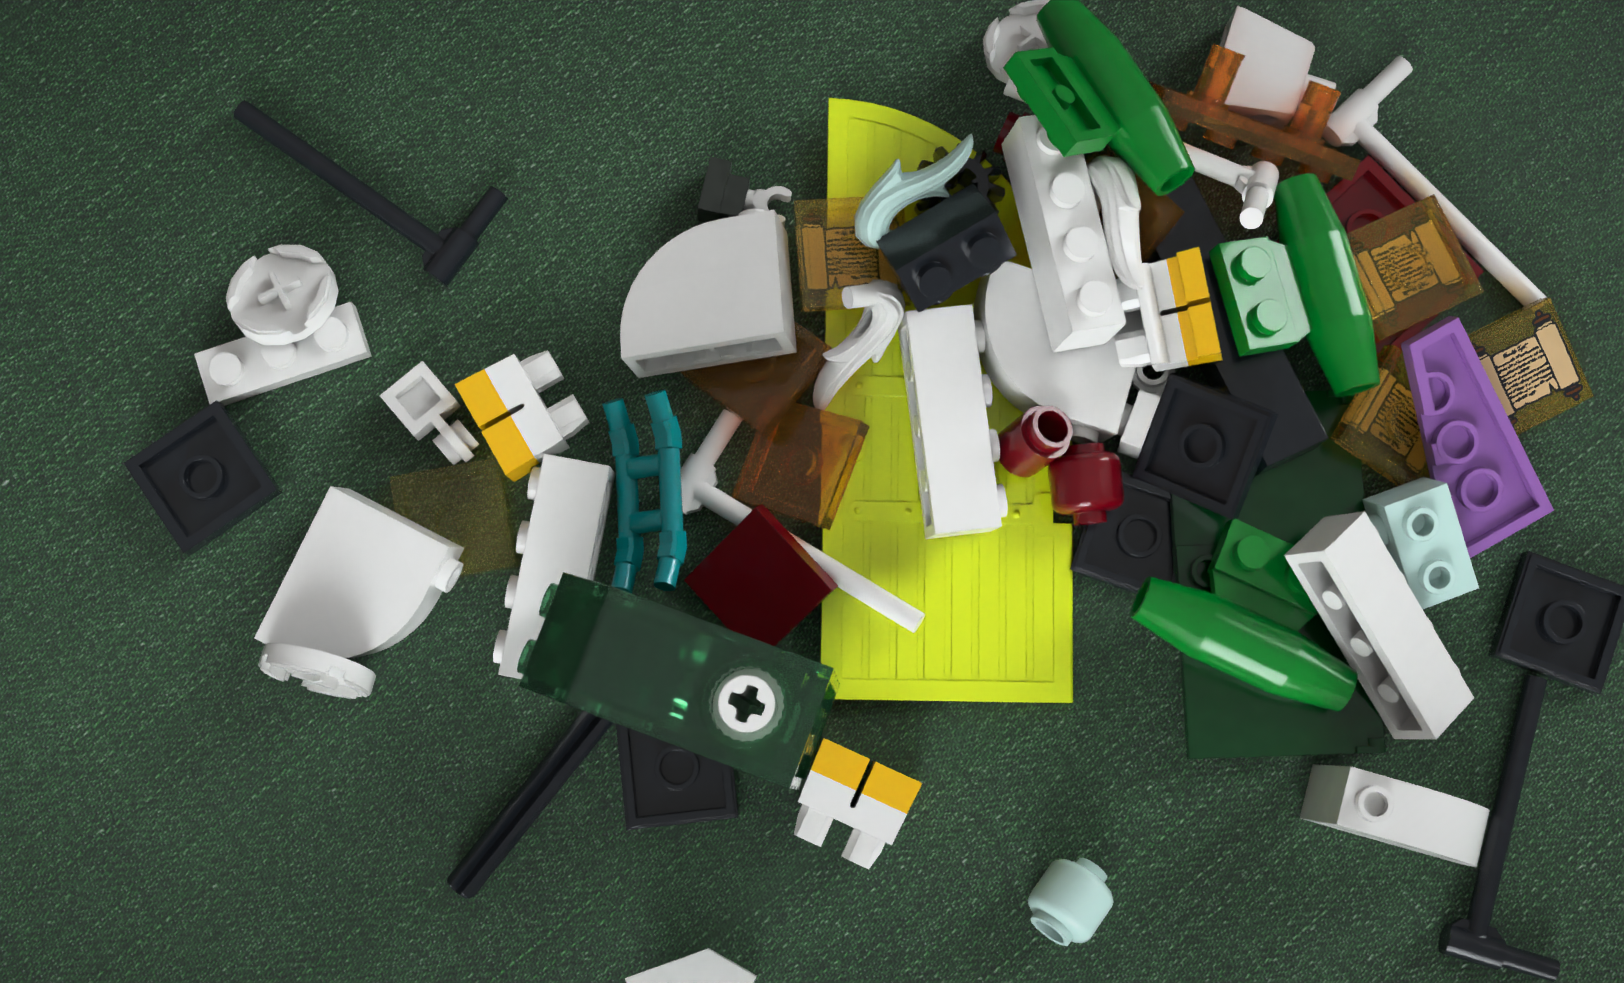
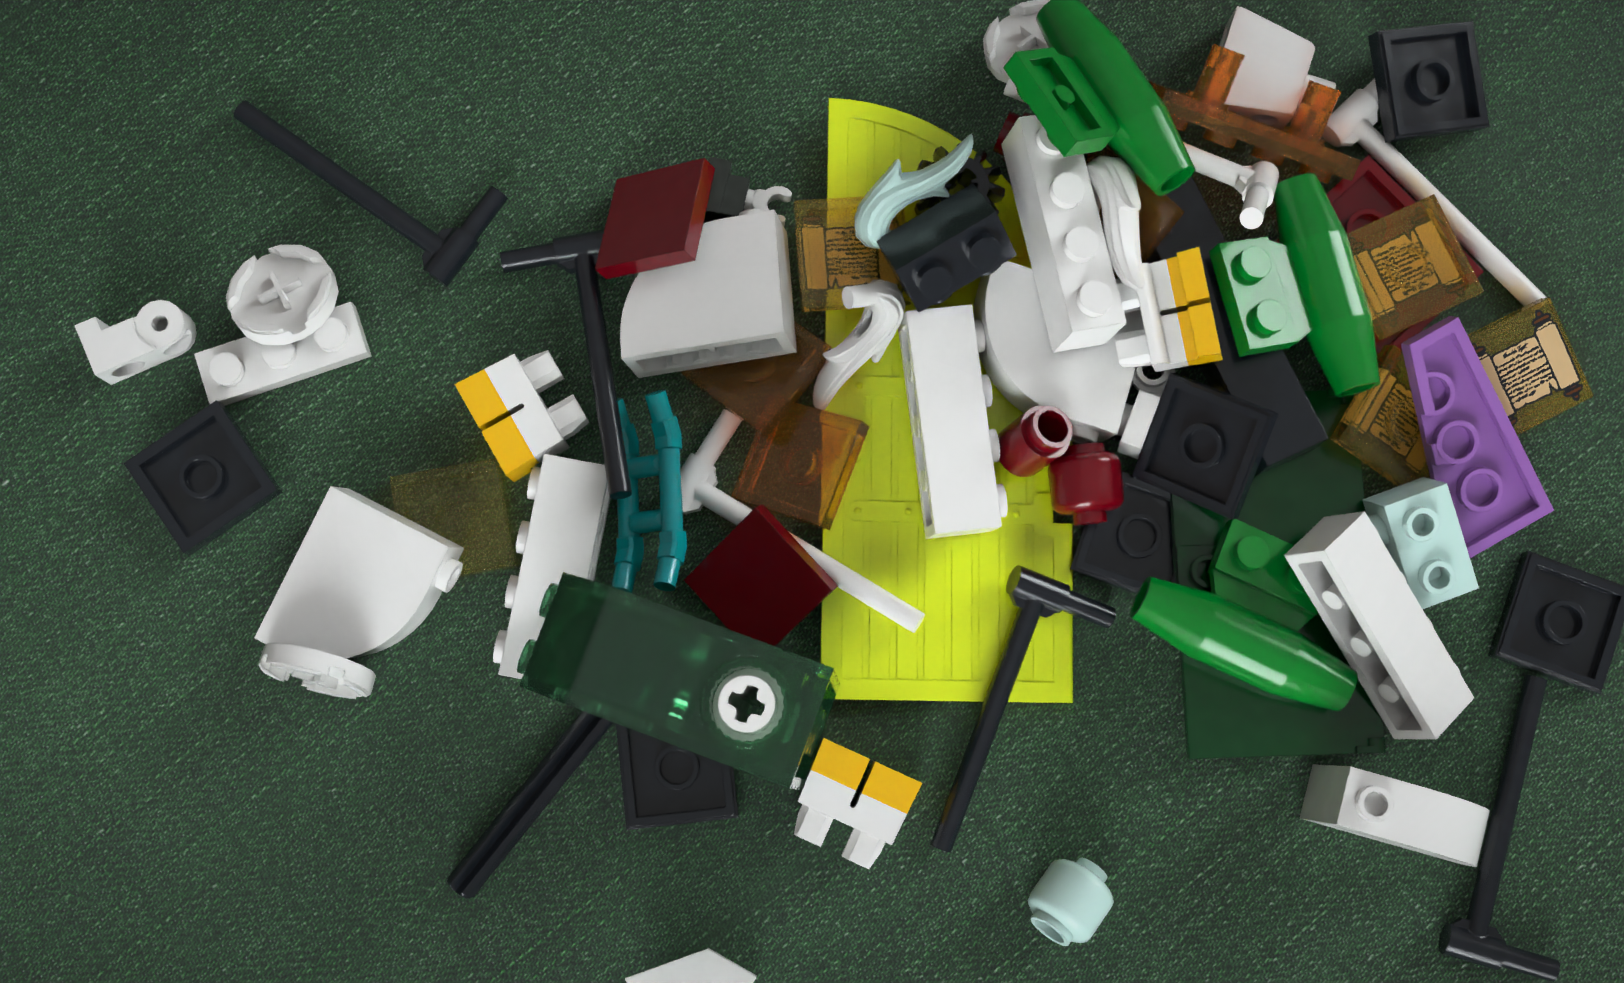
(138, 343): none -> white leg
(424, 404): white plate -> none
(579, 255): none -> black bar
(655, 219): none -> dark red tile
(1035, 597): none -> black bar
(1428, 81): none -> black tile

